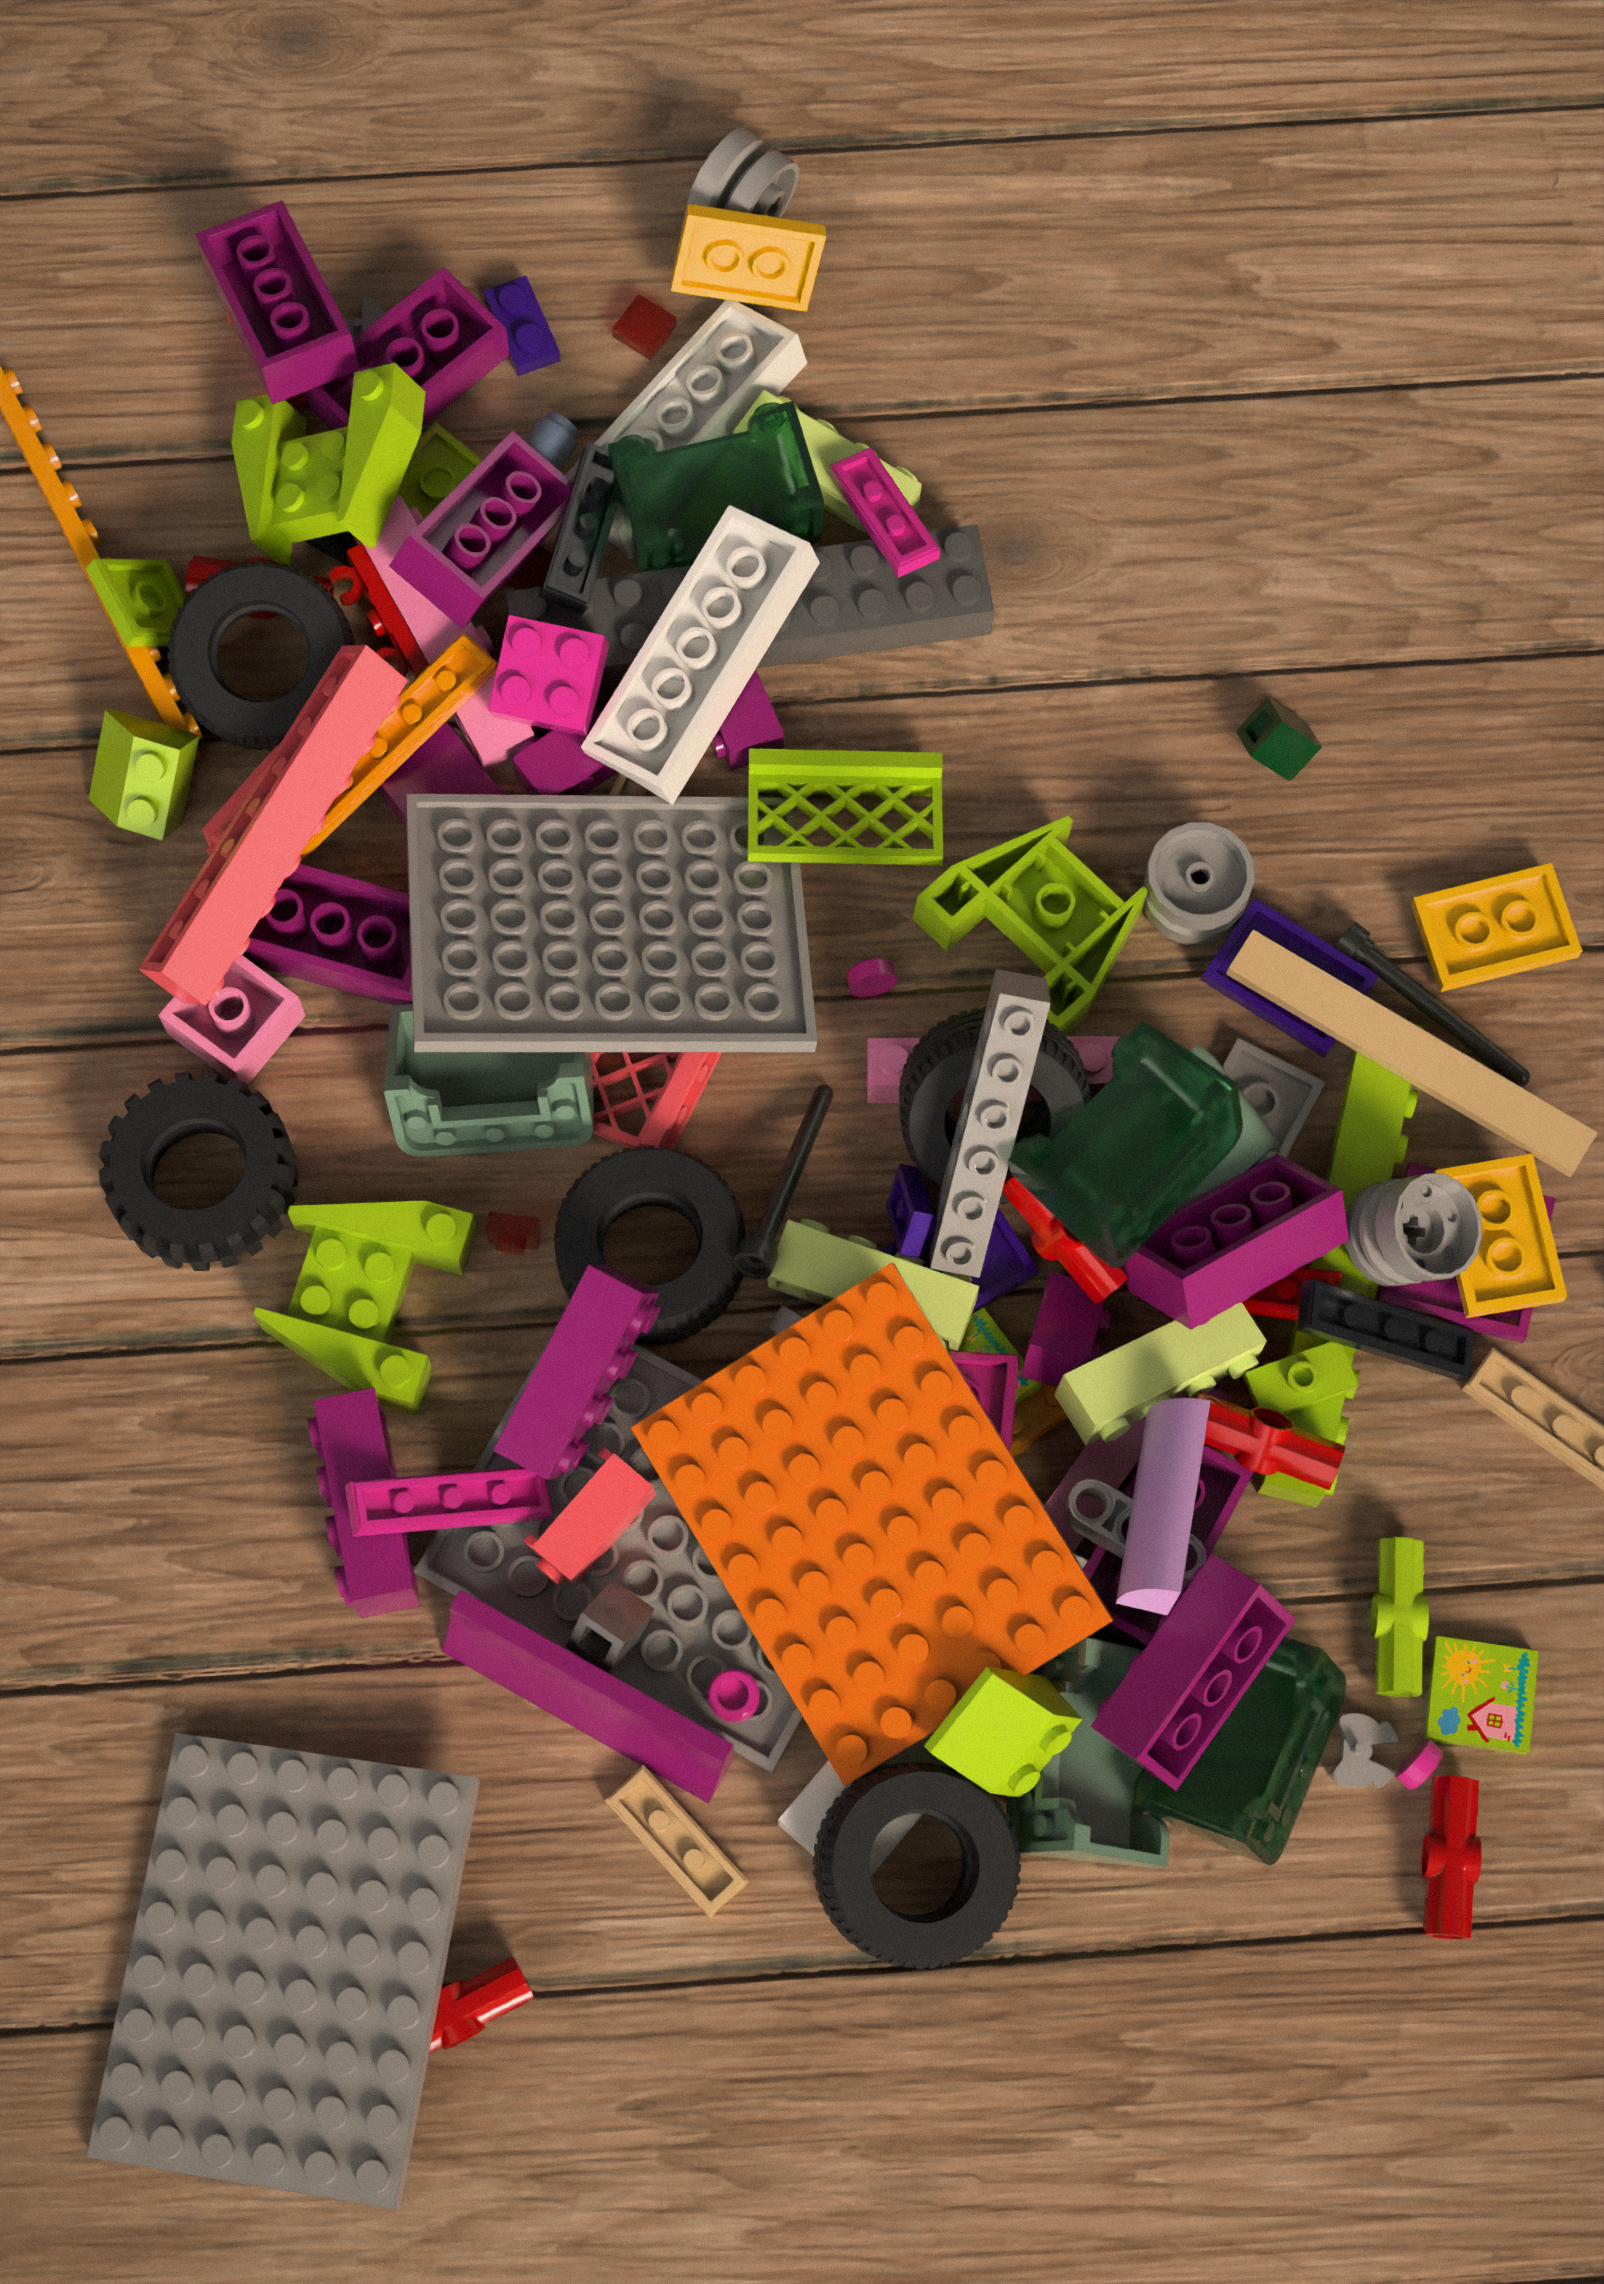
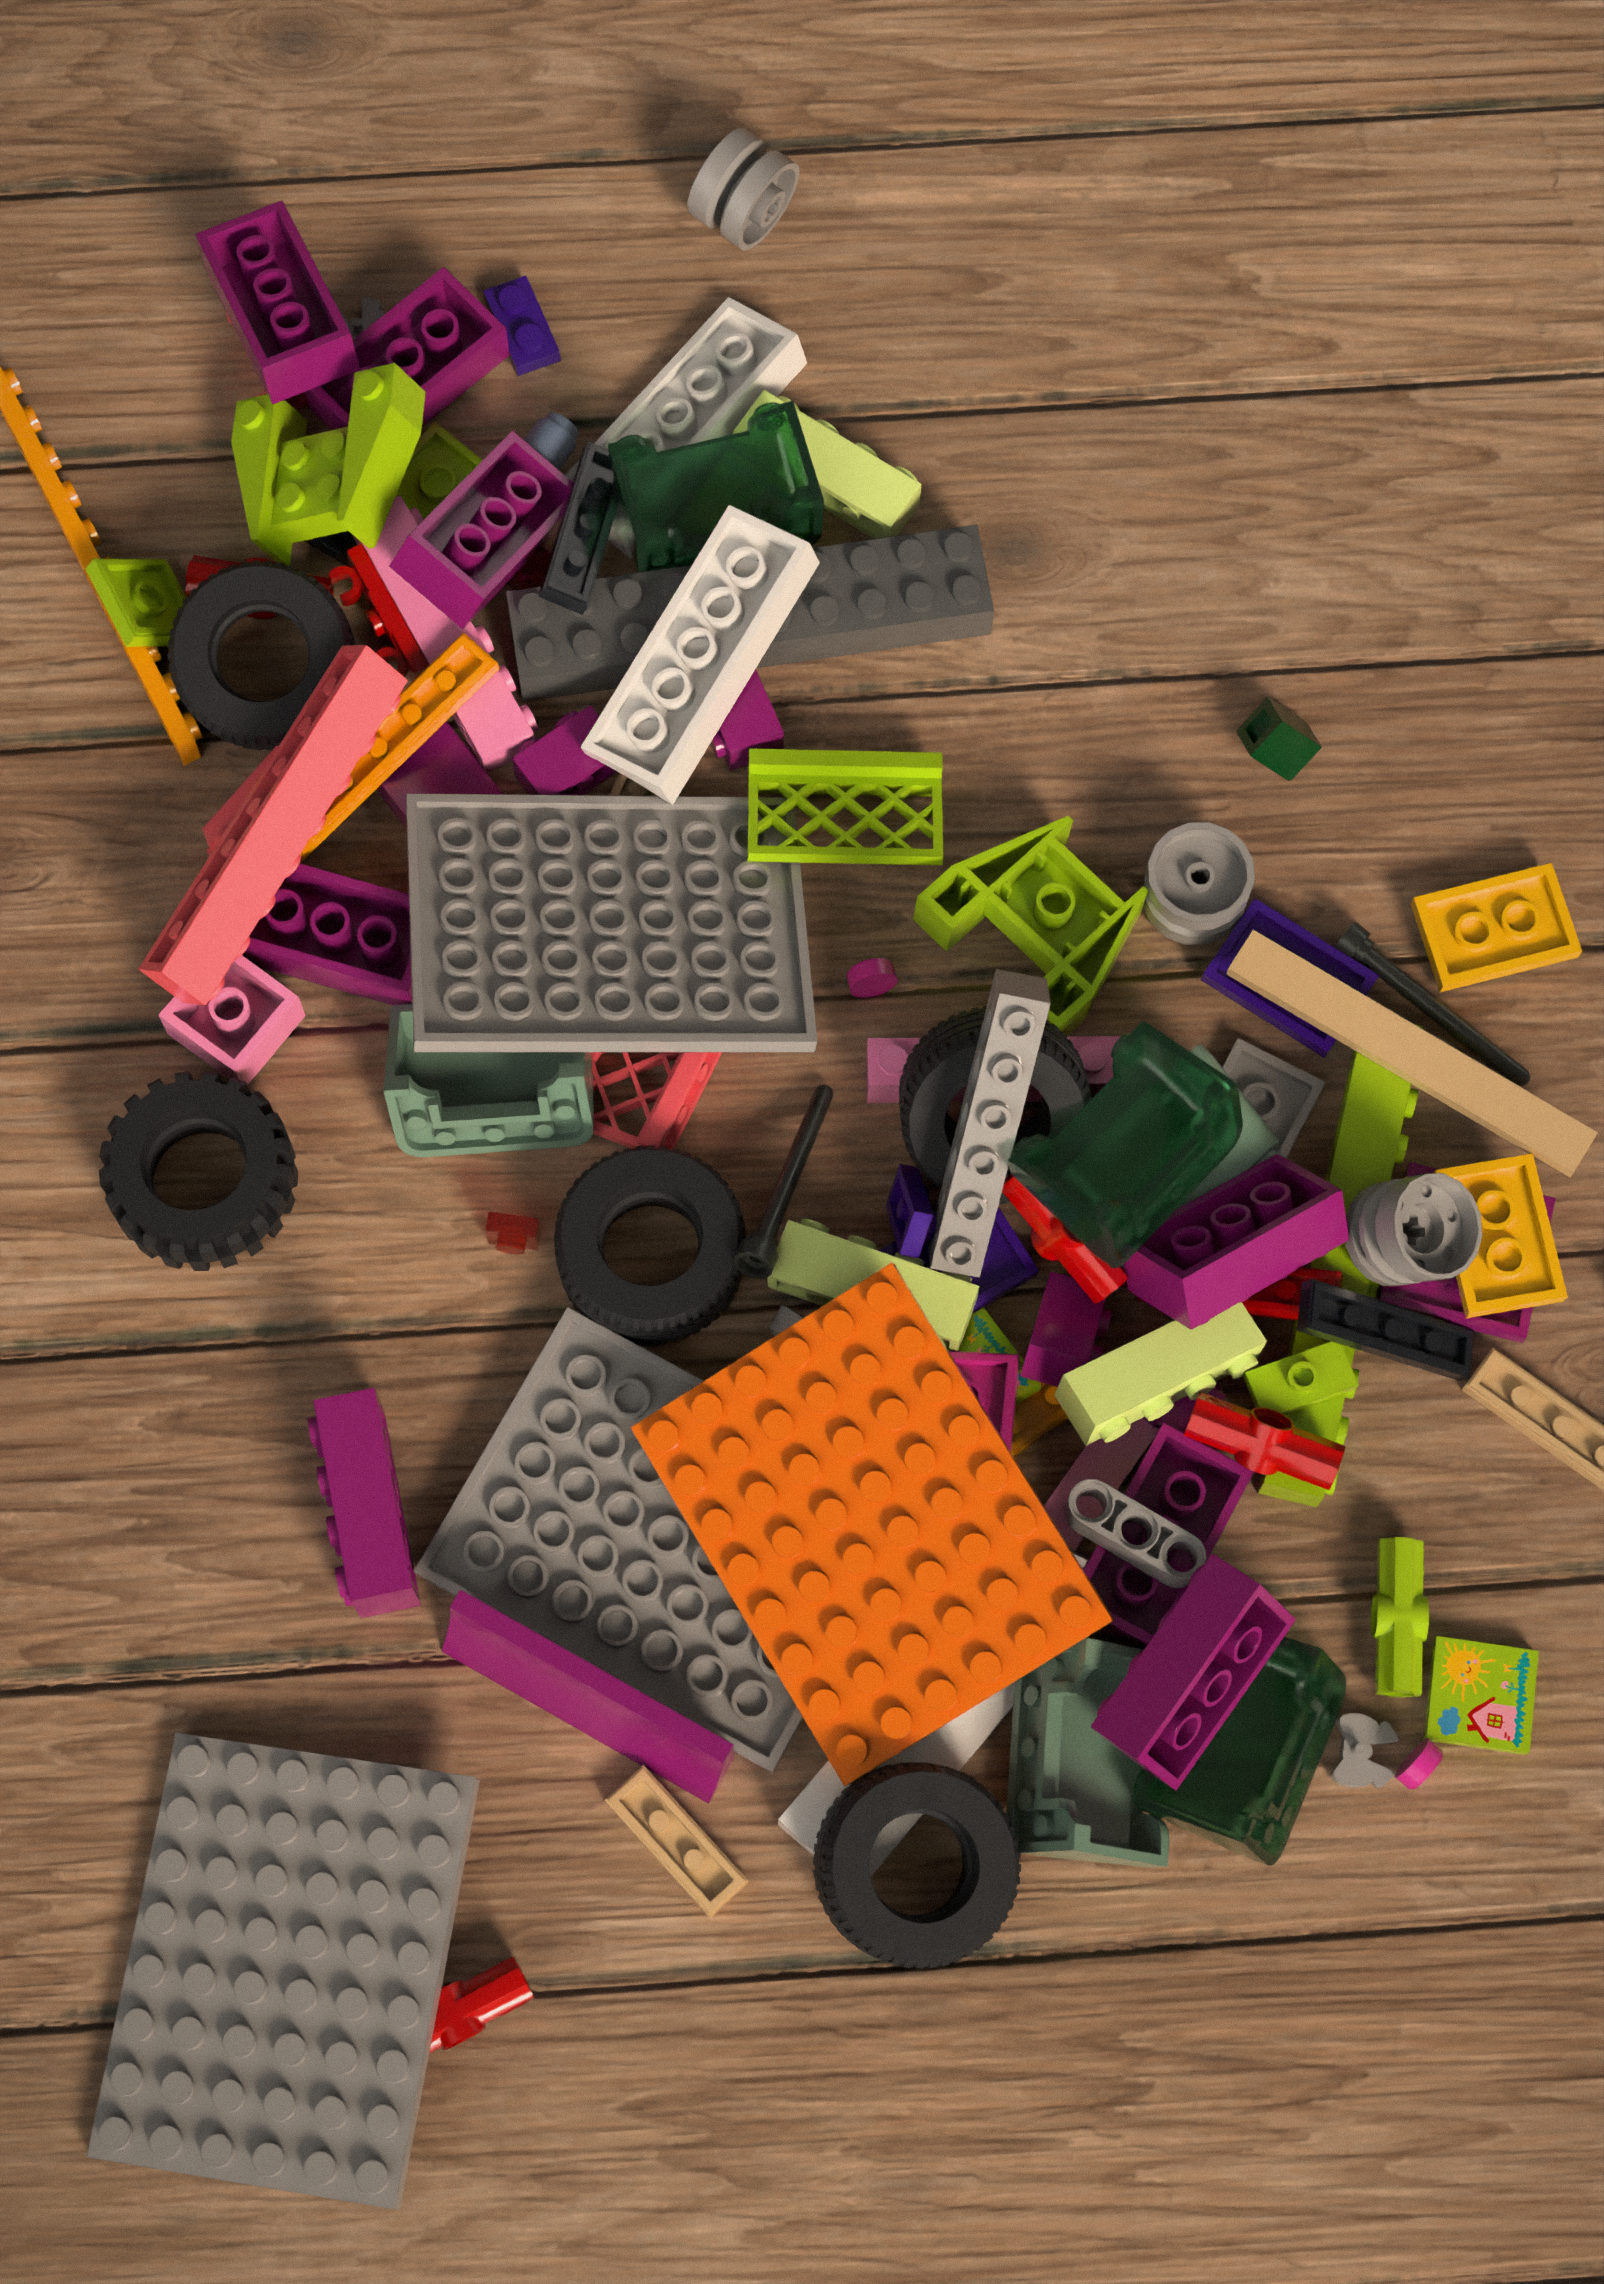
(142, 773): lime slope -> none
(356, 1288): lime wedge -> none
(446, 1501): dark pink tile -> none
(548, 676): dark pink brick -> none
(578, 1371): magenta brick -> none
(591, 1521): coral brick -> none
(610, 1627): flat silver brick -> none
(644, 327): clear red plate -> none
(733, 1695): dark pink tile -> none
(747, 257): yellow plate -> none
(884, 512): dark pink tile -> none
(1005, 1731): lime slope -> none
(1163, 1504): lavender brick -> none
(1451, 1857): red piece -> none

